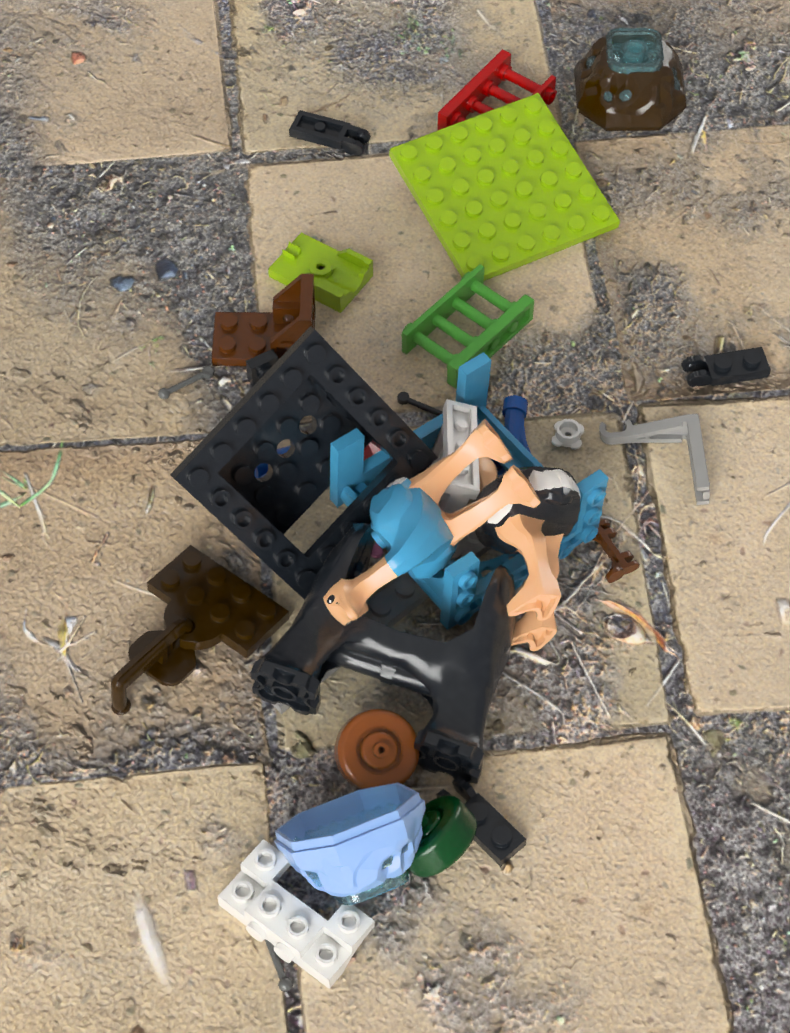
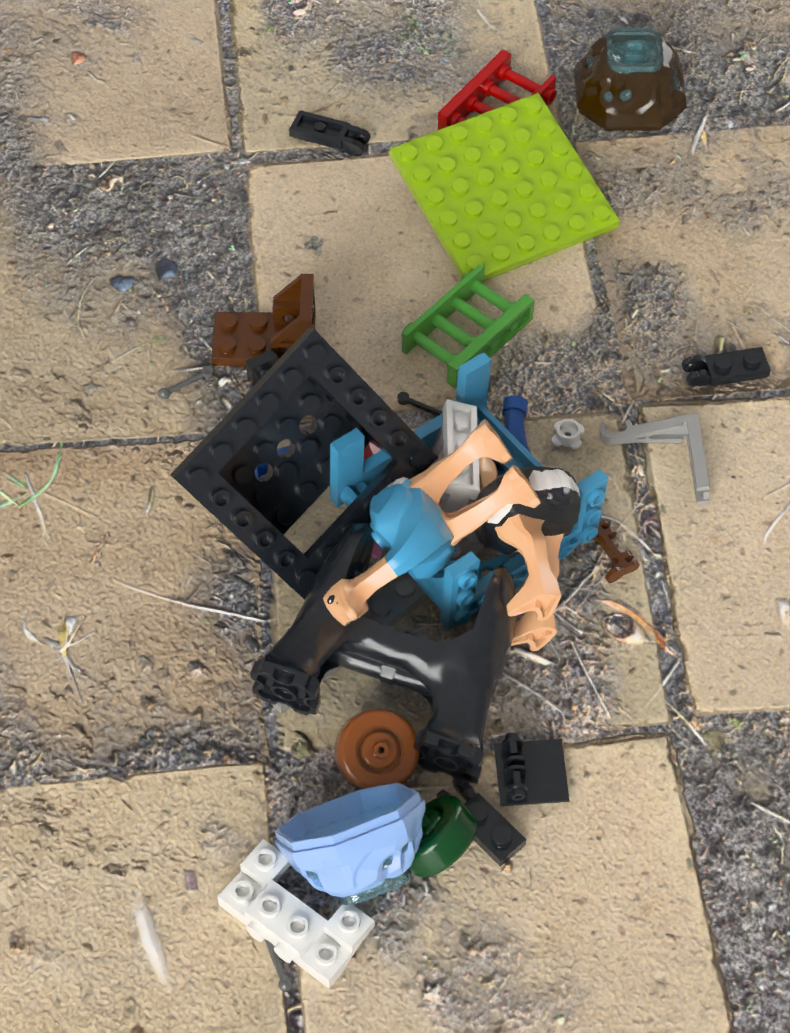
(202, 610): dark brown plate -> none
(336, 284): lime piece -> none
(530, 771): none -> black hinge

